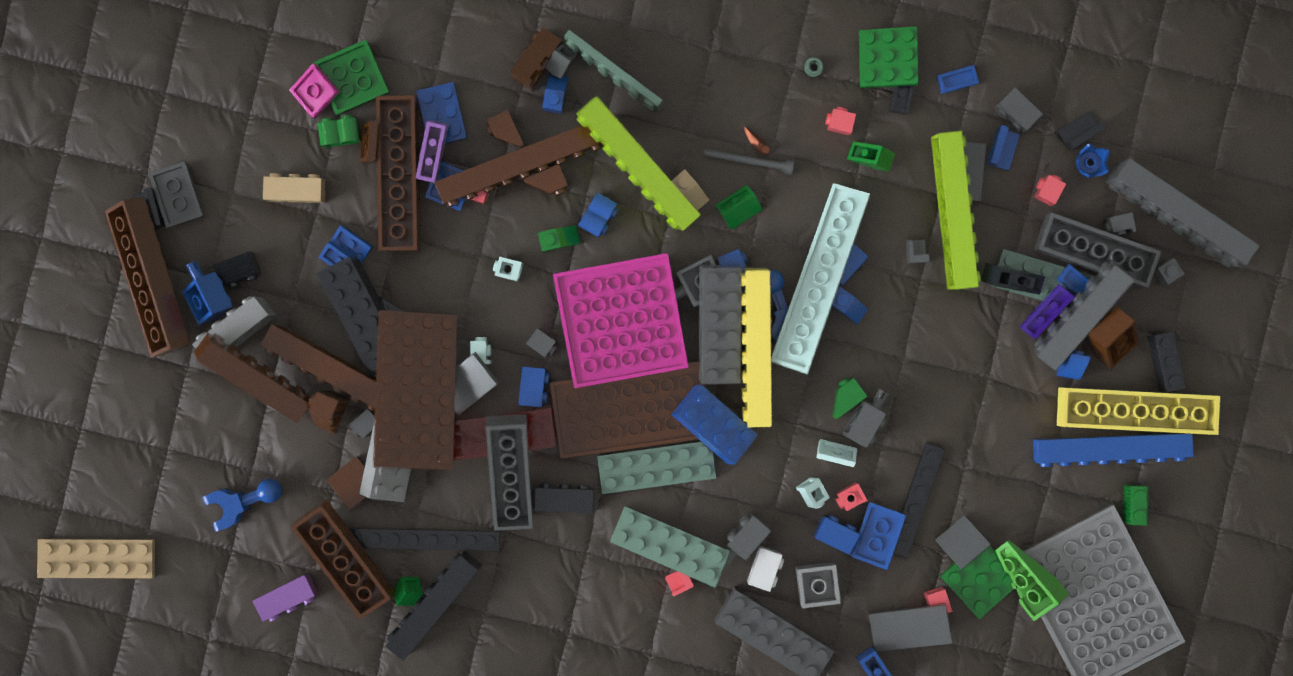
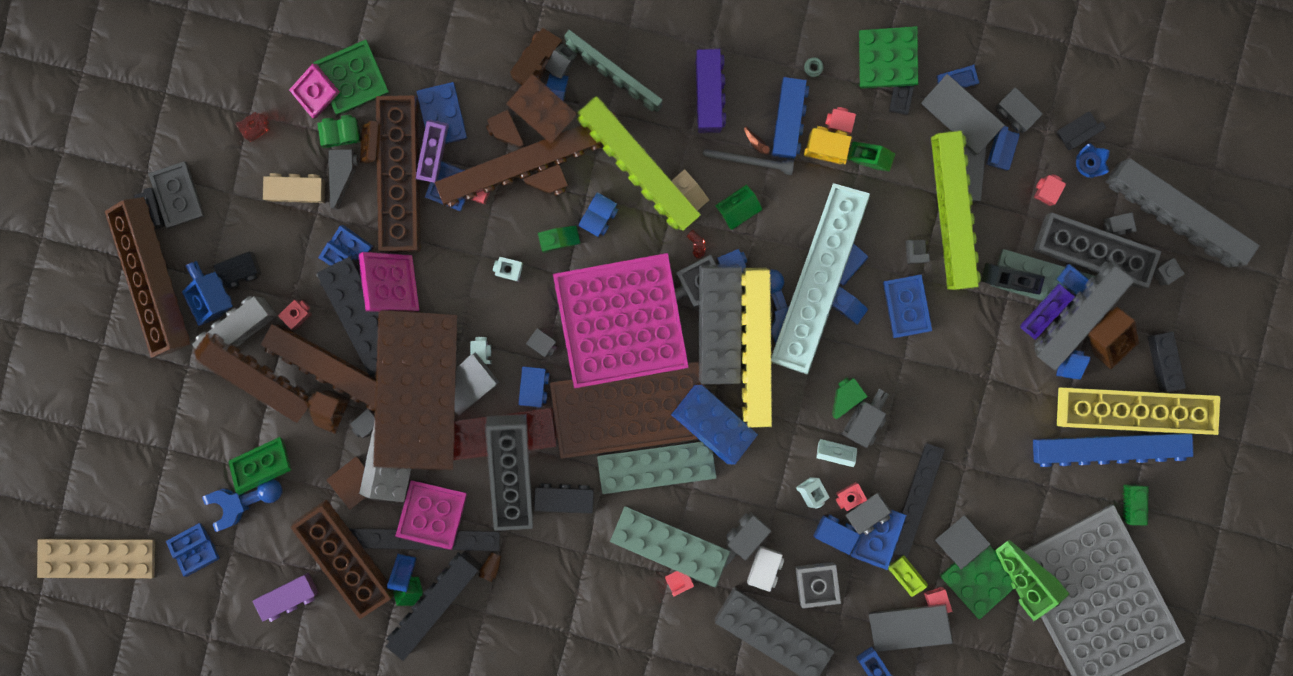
(192, 549): none -> blue slope
(259, 465): none -> green plate
(260, 128): none -> clear red brick
(295, 314): none -> coral brick
(341, 171): none -> dark grey slope
(388, 282): none -> dark pink plate
(401, 573): none -> blue tile
(431, 515): none -> dark pink plate
(490, 567): none -> reddish brown cone
(541, 108): none -> reddish brown brick
(698, 244): none -> clear red arm
(709, 96): none -> dark purple brick
(789, 118): none -> blue brick
(828, 145): none -> yellow brick
(869, 514): none -> dark grey brick
(907, 306): none -> blue plate
(907, 576): none -> lime plate
(962, 113): none -> dark grey tile

